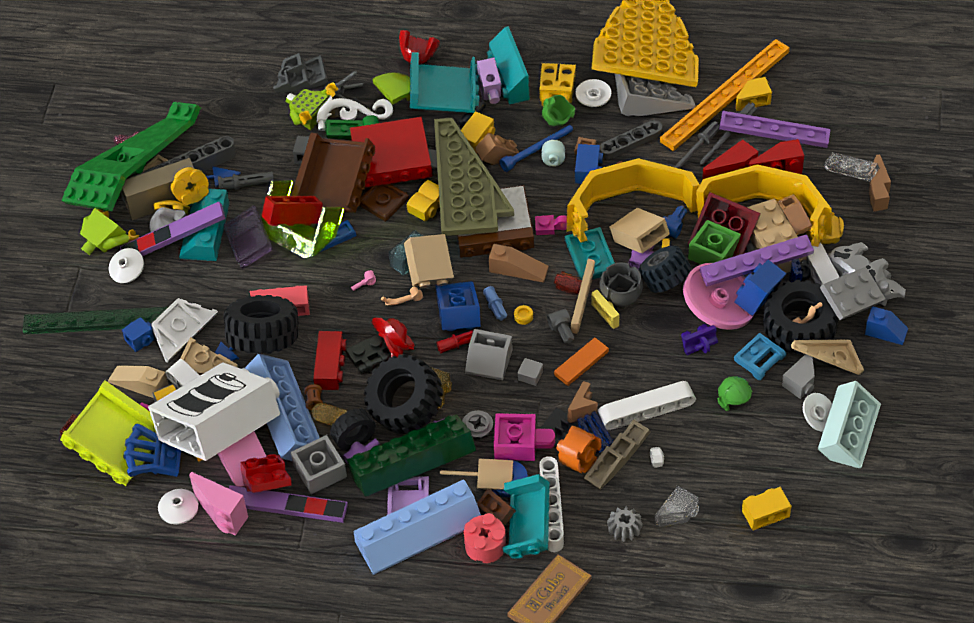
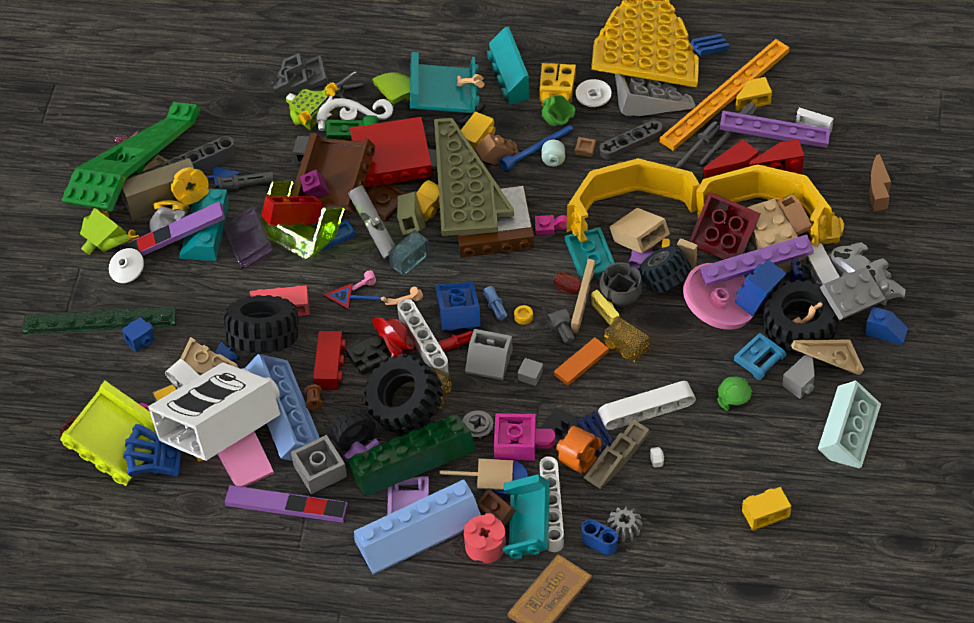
(139, 379): tan slope -> none
(178, 324): white wing -> none
(181, 512): white dish -> none
(222, 504): bright pink slope -> none
(264, 473): red brick -> none
(314, 184): none -> magenta brick
(327, 413): clear yellow arm -> none
(343, 295): none -> piece
(370, 217): none -> light grey piece
(410, 213): none -> olive slope
(411, 44): red hair -> none
(422, 335): none -> white beam
(428, 260): tan brick -> none
(477, 80): none -> light nougat piece
(489, 85): lavender torso -> none
(514, 263): medium nougat slope -> none
(581, 403): medium nougat slope -> none
(587, 159): blue brick -> none
(599, 537): none -> blue beam
(626, 339): none -> clear yellow brick
(674, 221): blue axle -> none
(677, 508): clear slope -> none
(689, 250): none -> tan tile
(699, 340): dark purple hips -> none
(708, 43): none -> blue tile
(713, 243): bright green slope -> none
(813, 119): none -> white tile
(816, 410): white dish -> none
(851, 166): clear plate -> none

